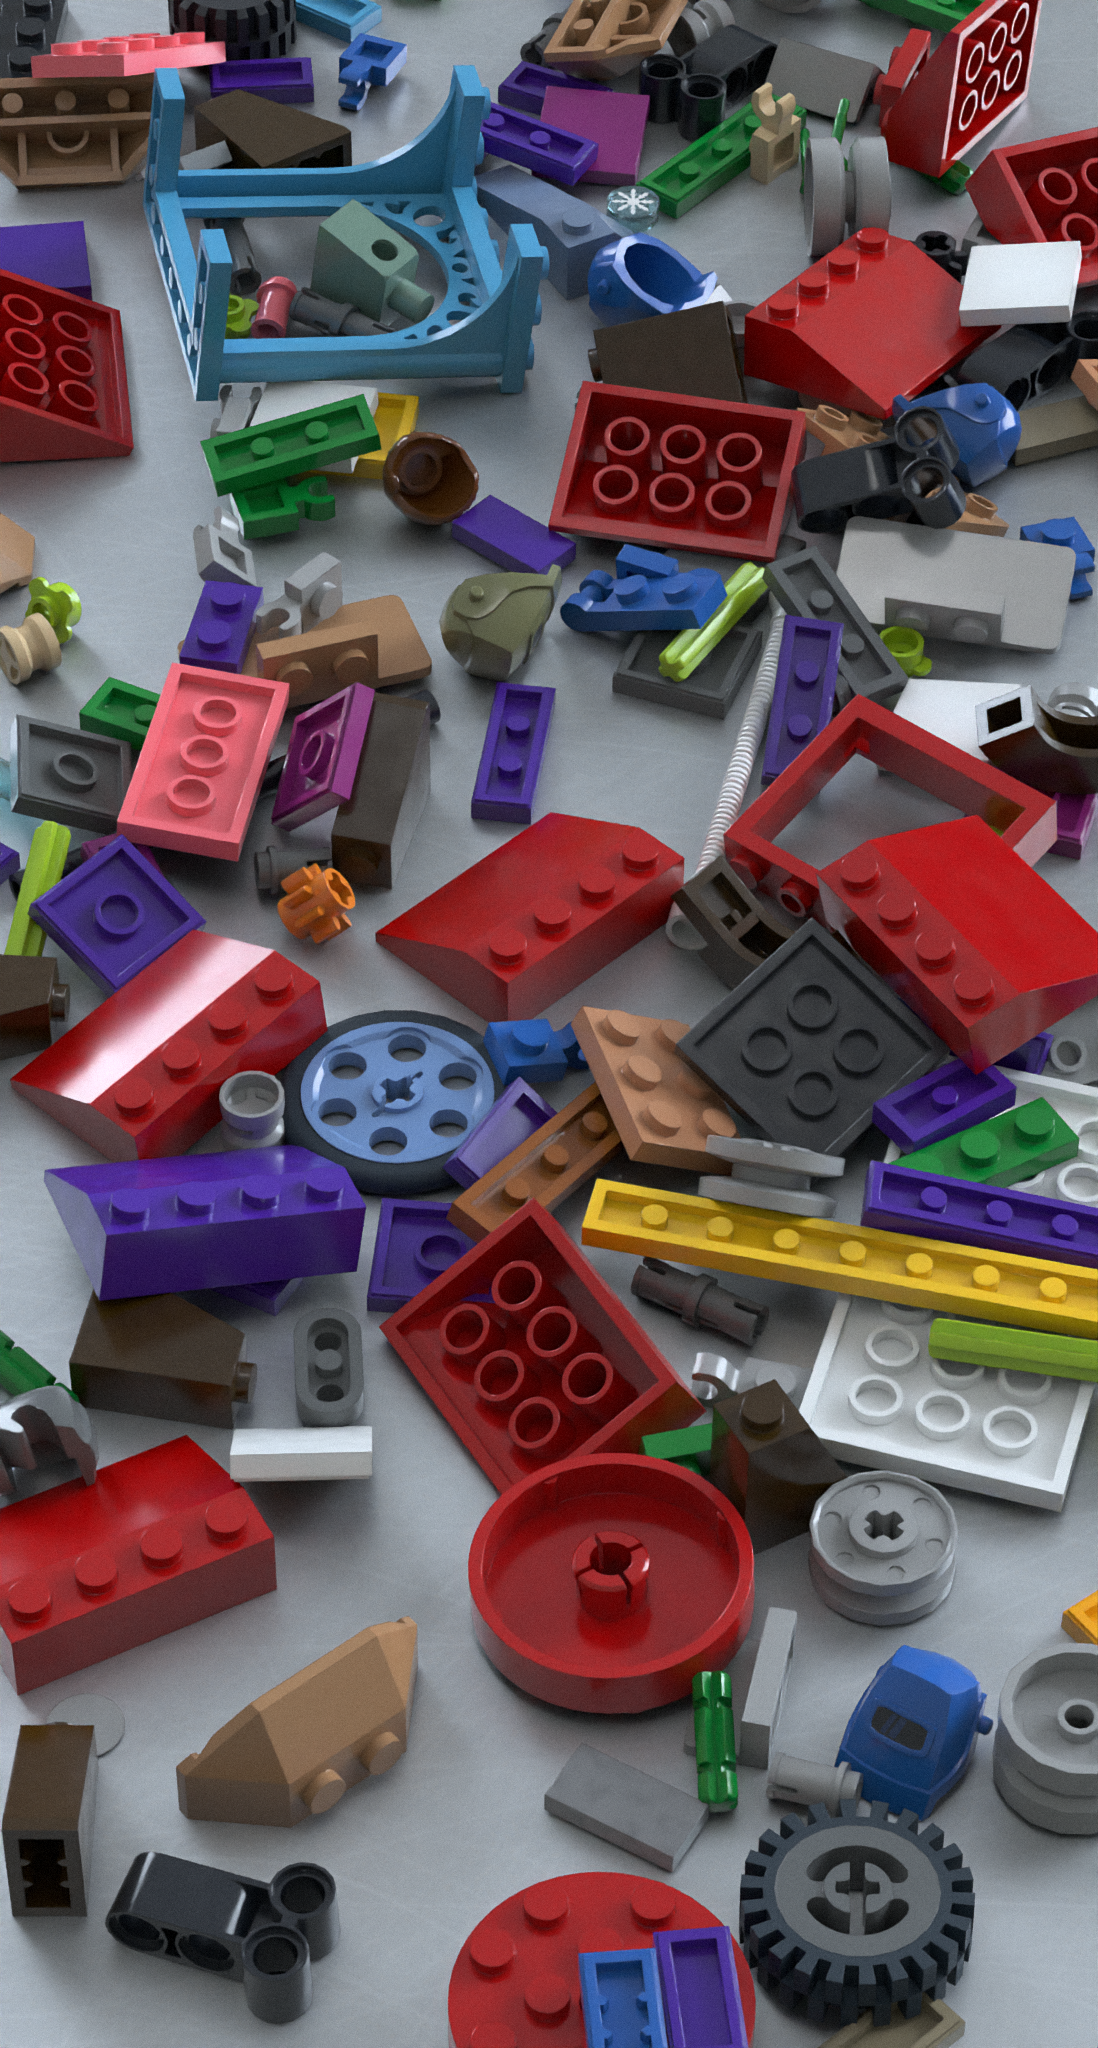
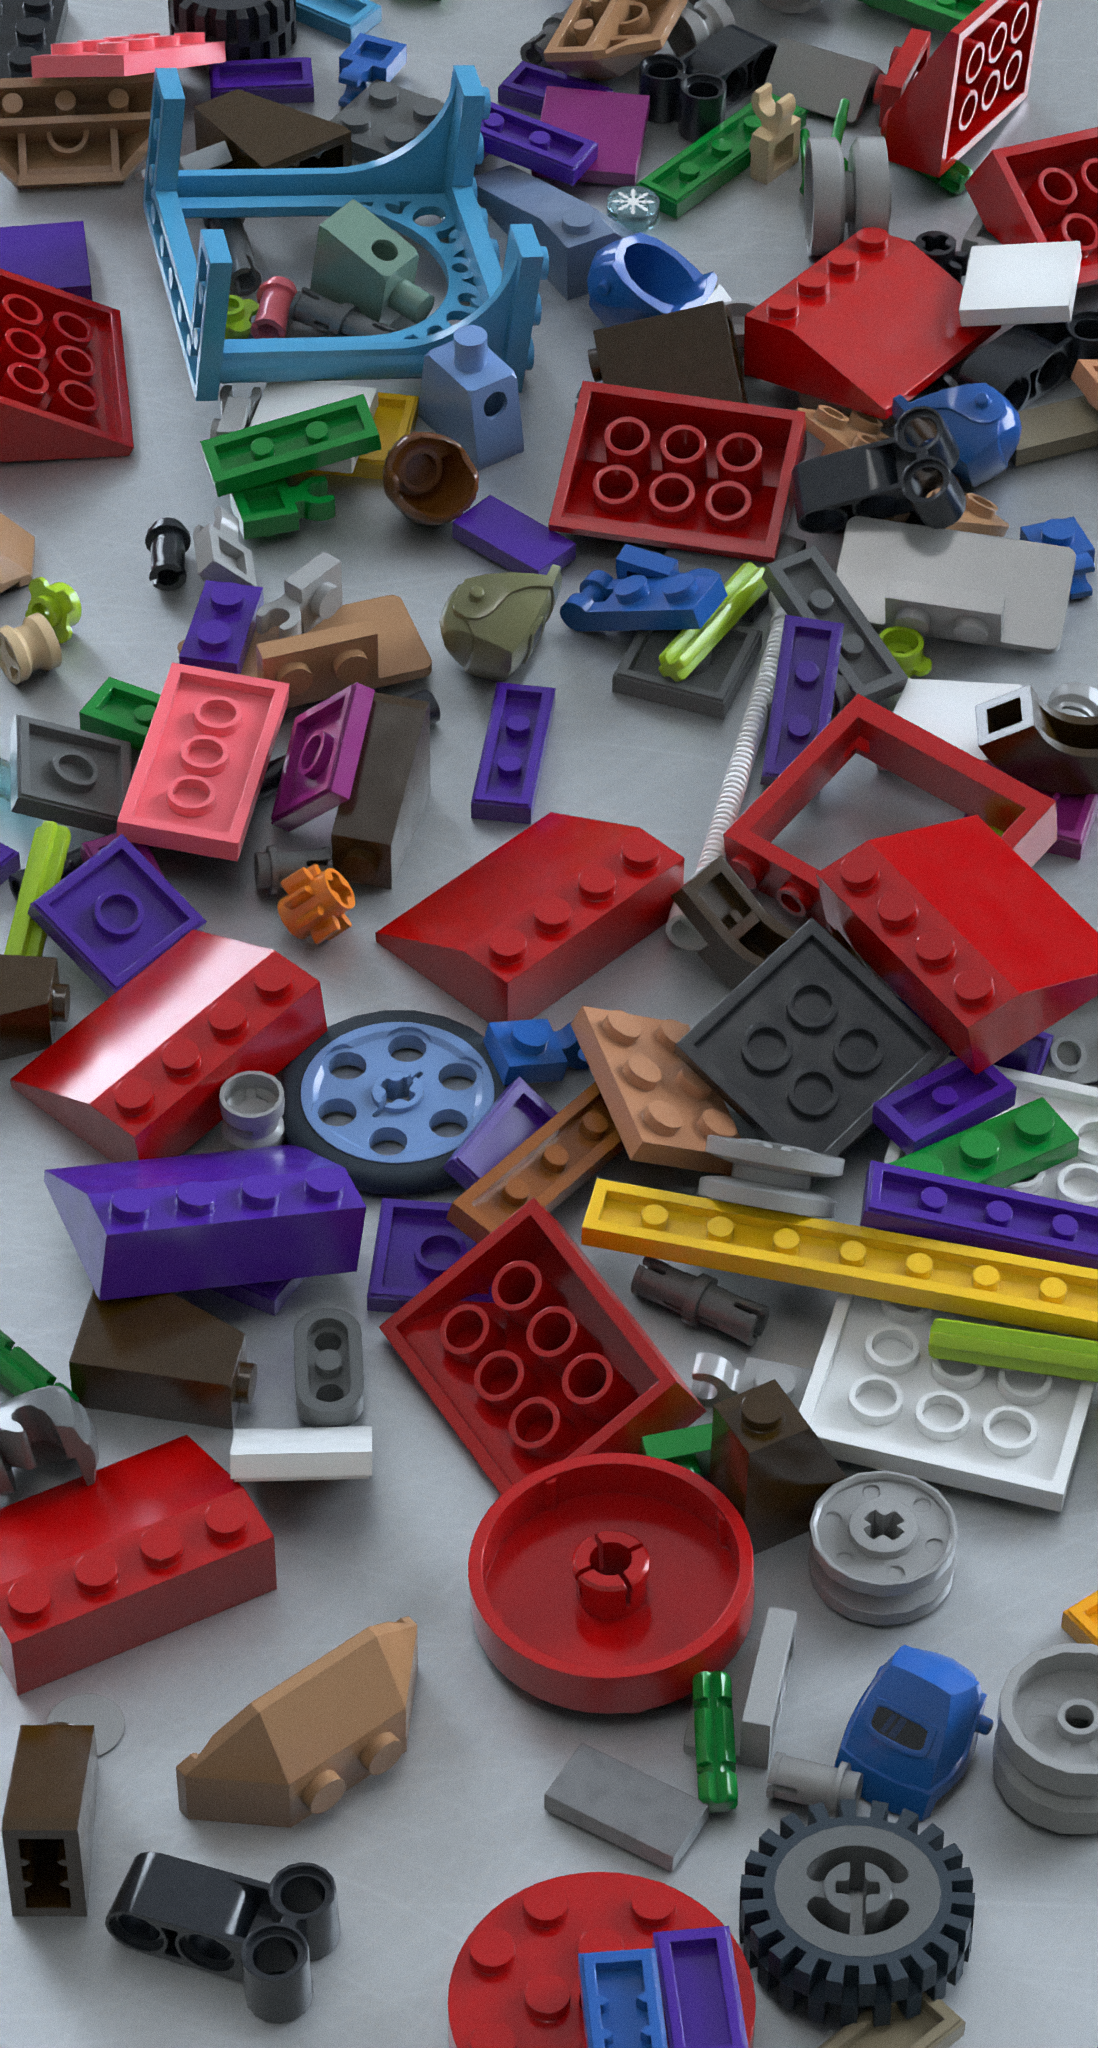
(168, 543): none -> black pin
(385, 119): none -> dark grey plate
(472, 398): none -> medium blue torso

